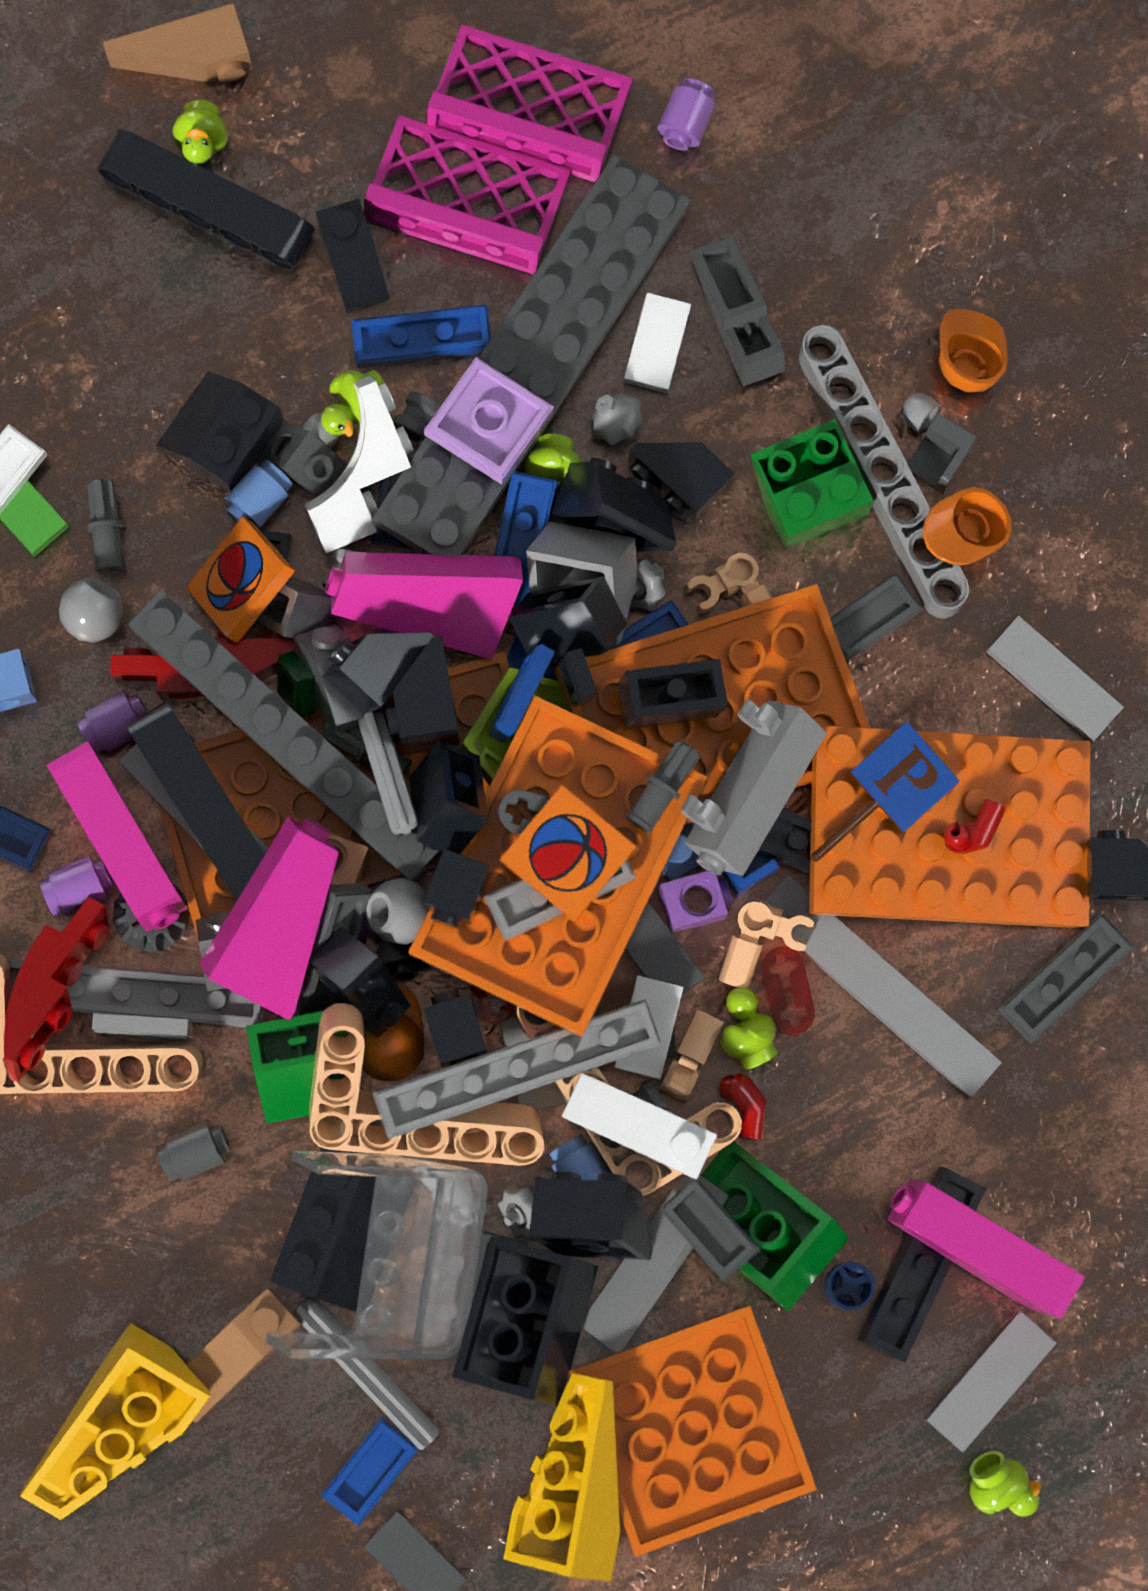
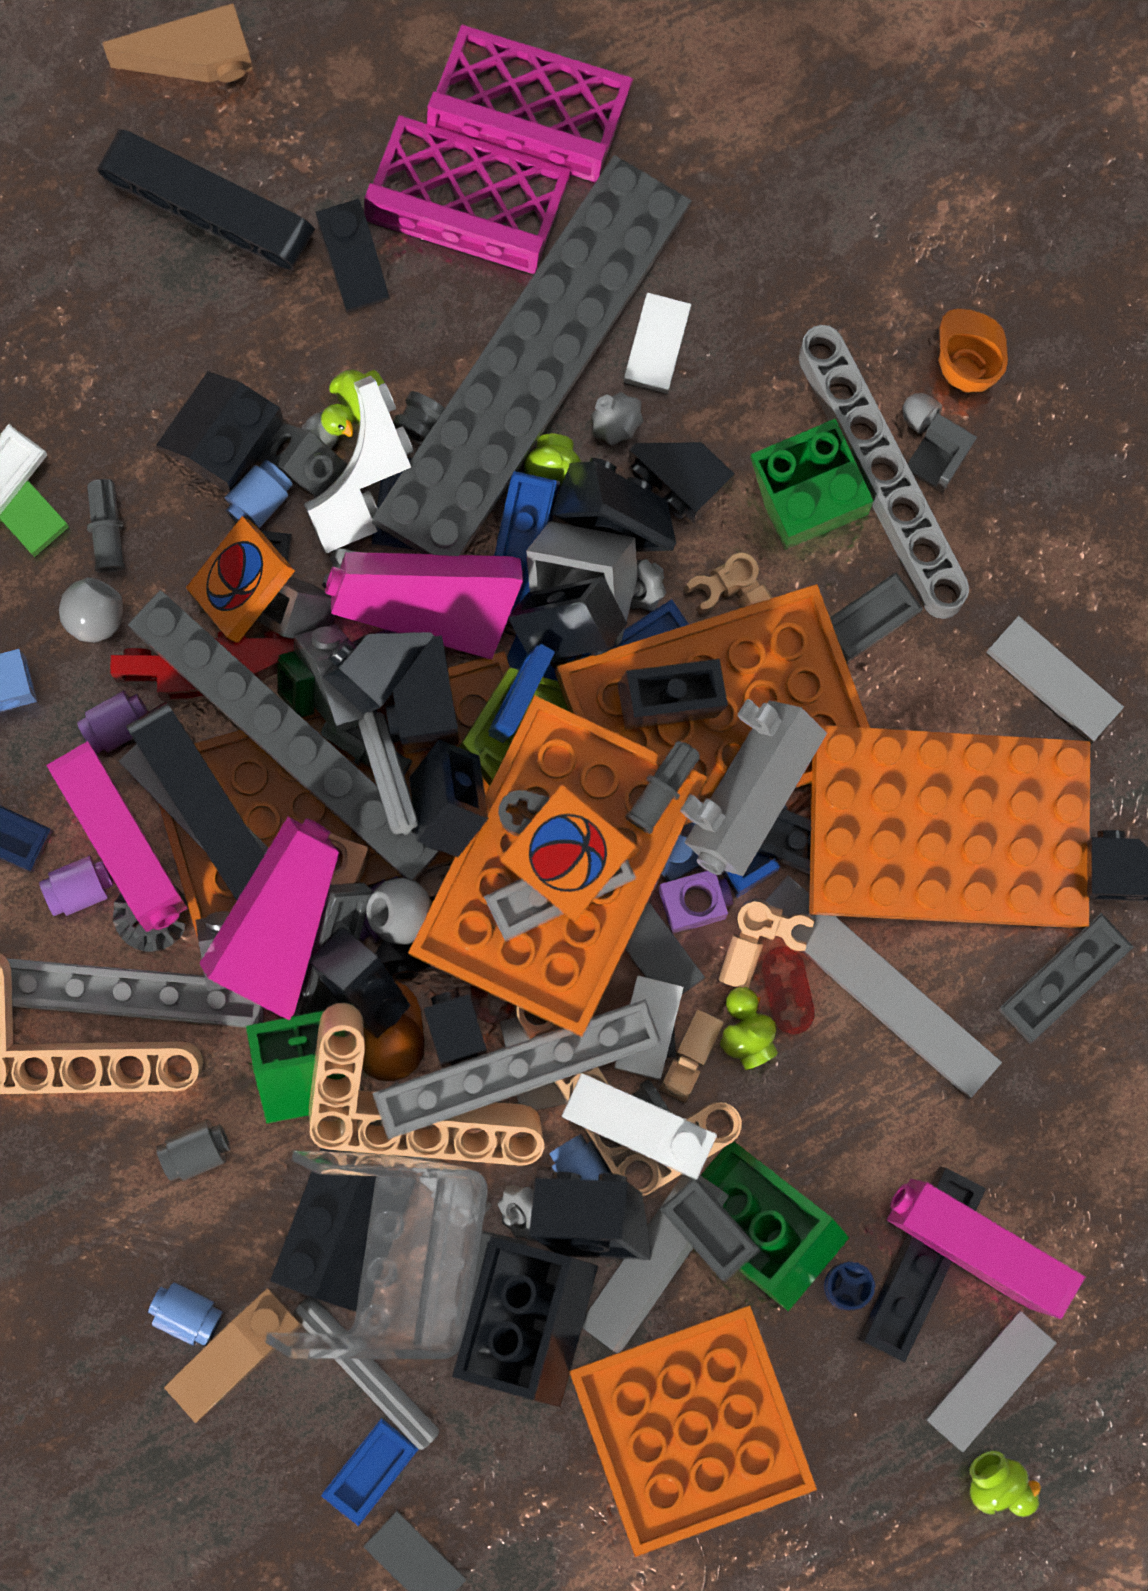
(40, 992): red slope -> none
(126, 1411): yellow wedge -> none
(142, 1027): light grey tile -> none
(185, 1314): none -> medium blue brick
(200, 131): lime animal -> none
(421, 336): blue tile -> none
(456, 889): black brick -> none
(488, 420): lavender tile -> none
(572, 1504): yellow wedge -> none
(577, 677): black tile -> none
(687, 114): medium lavender brick -> none
(739, 311): dark grey slope -> none
(749, 1100): red arm -> none
(901, 779): blue piece -> none
(967, 526): orange cap -> none
(976, 834): red arm -> none

